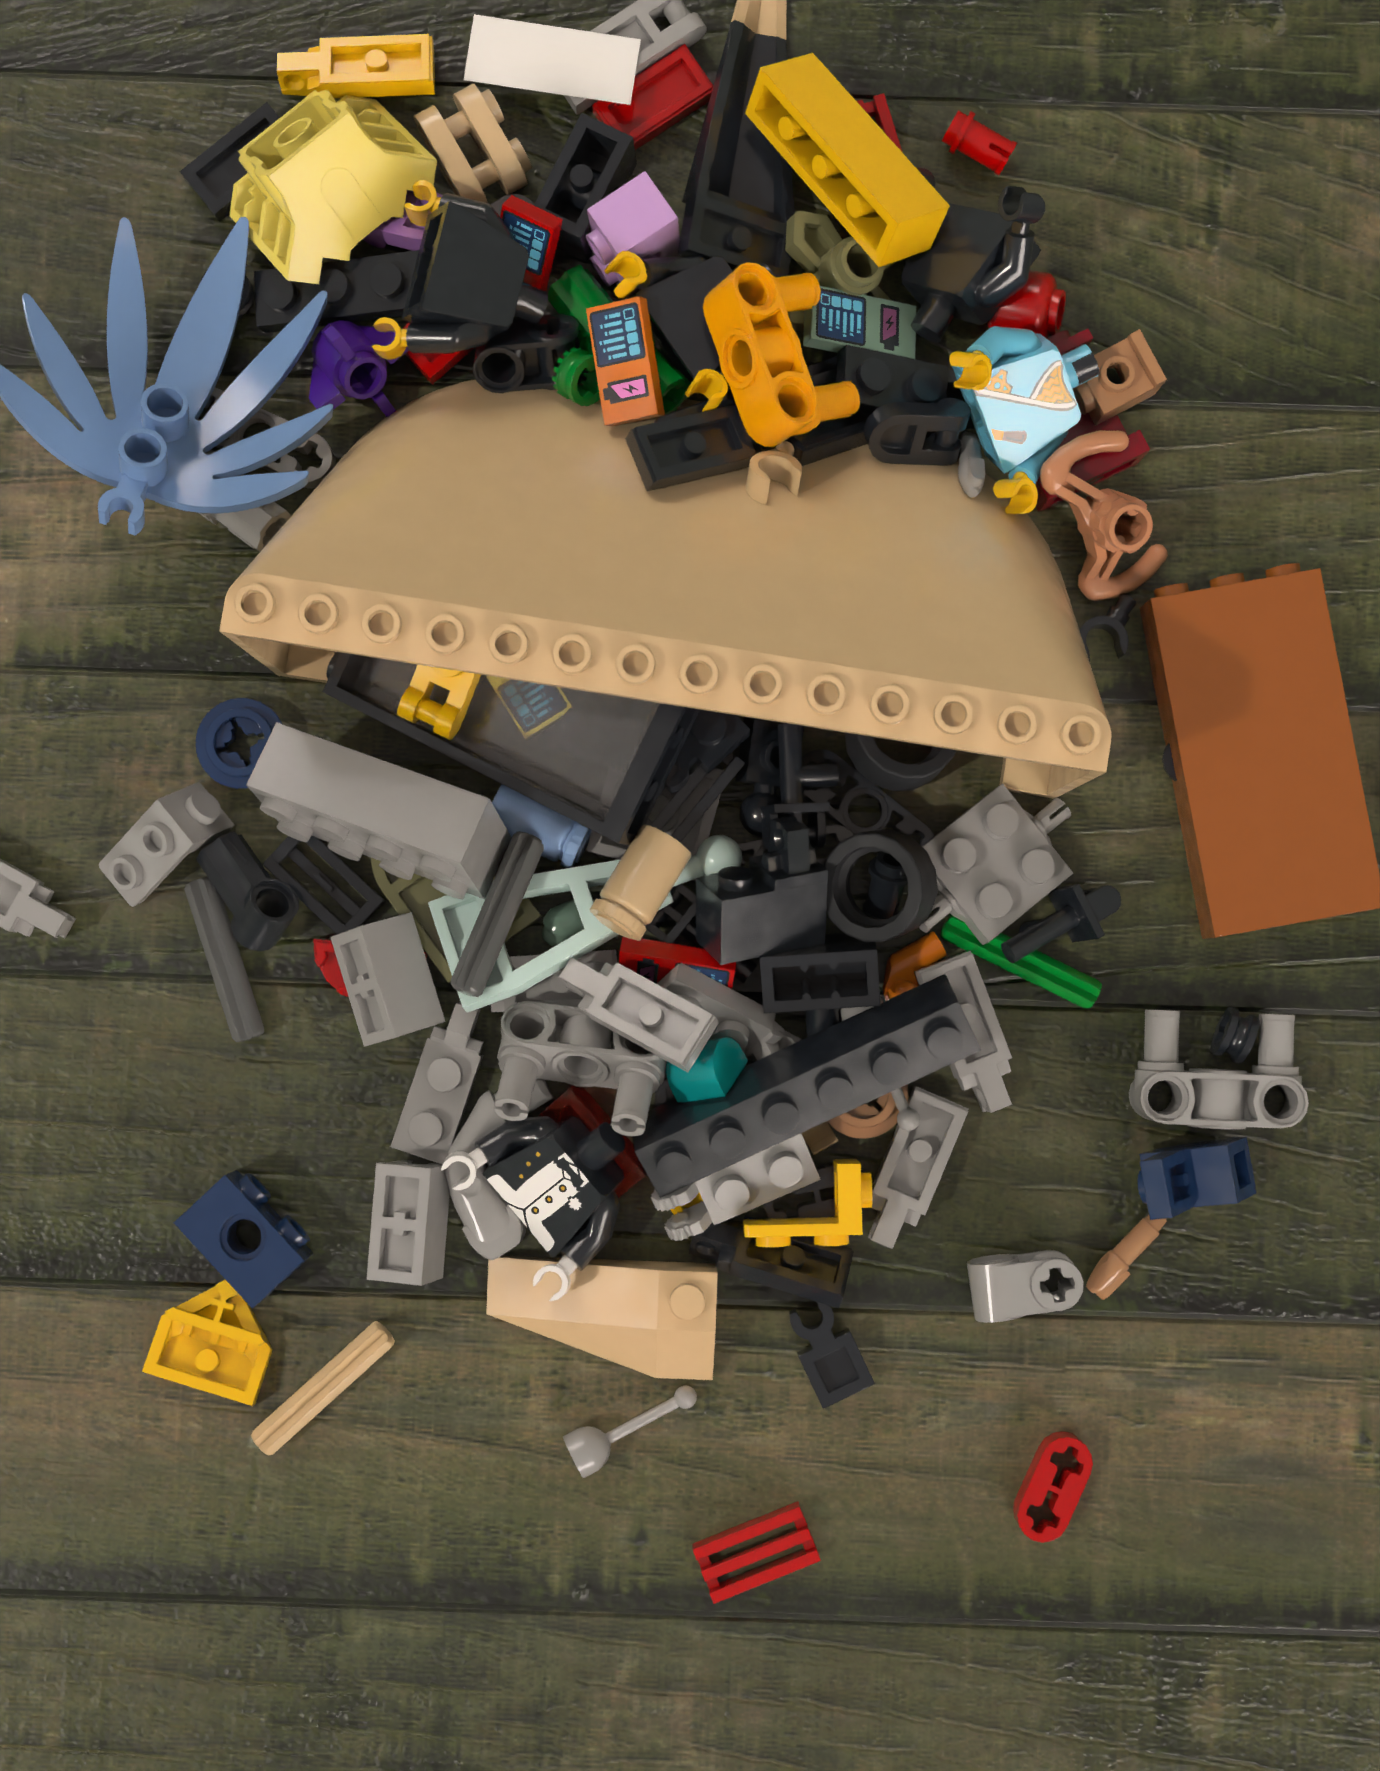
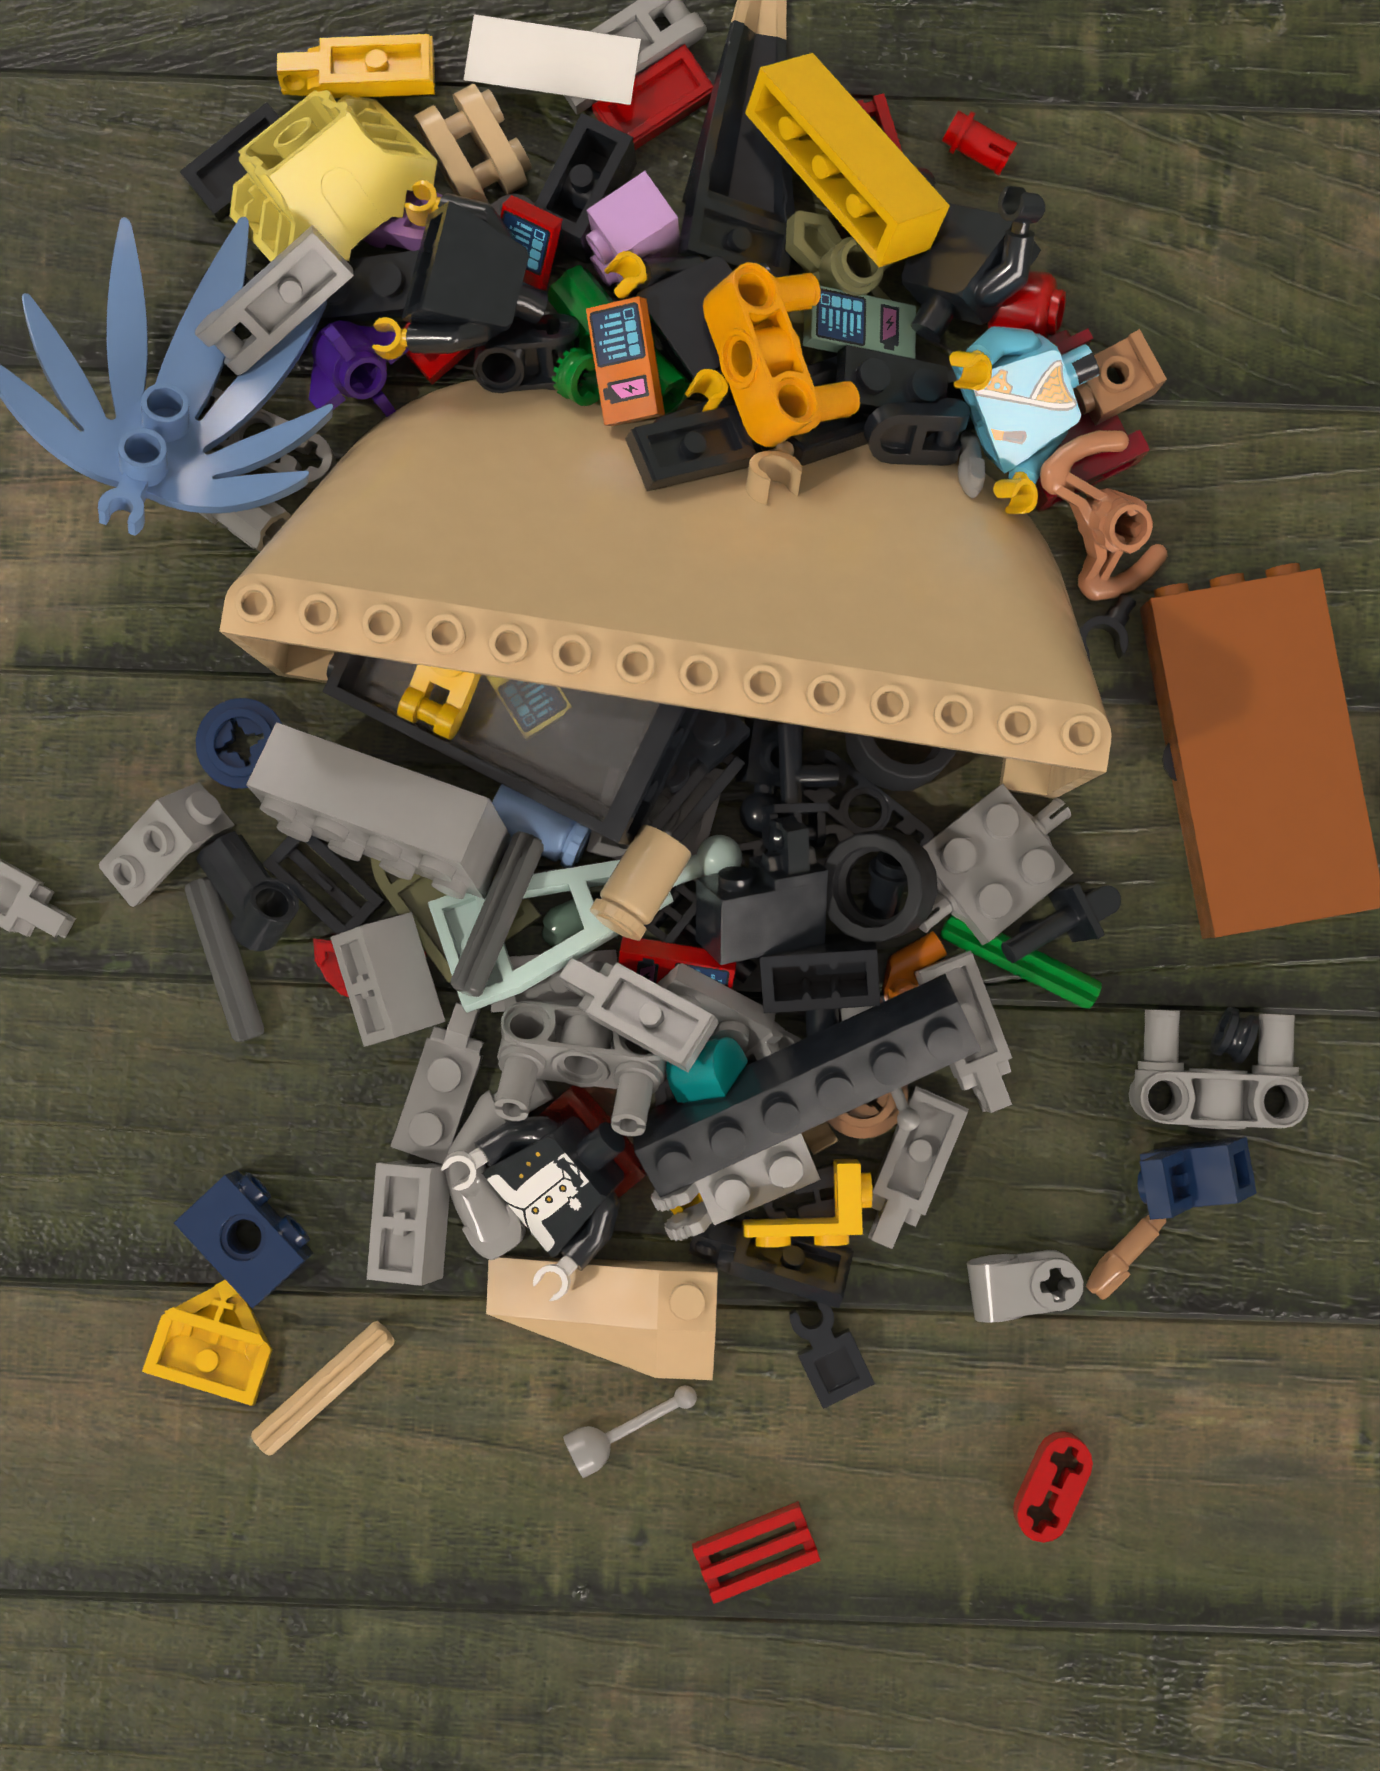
(276, 300): none -> light grey plate

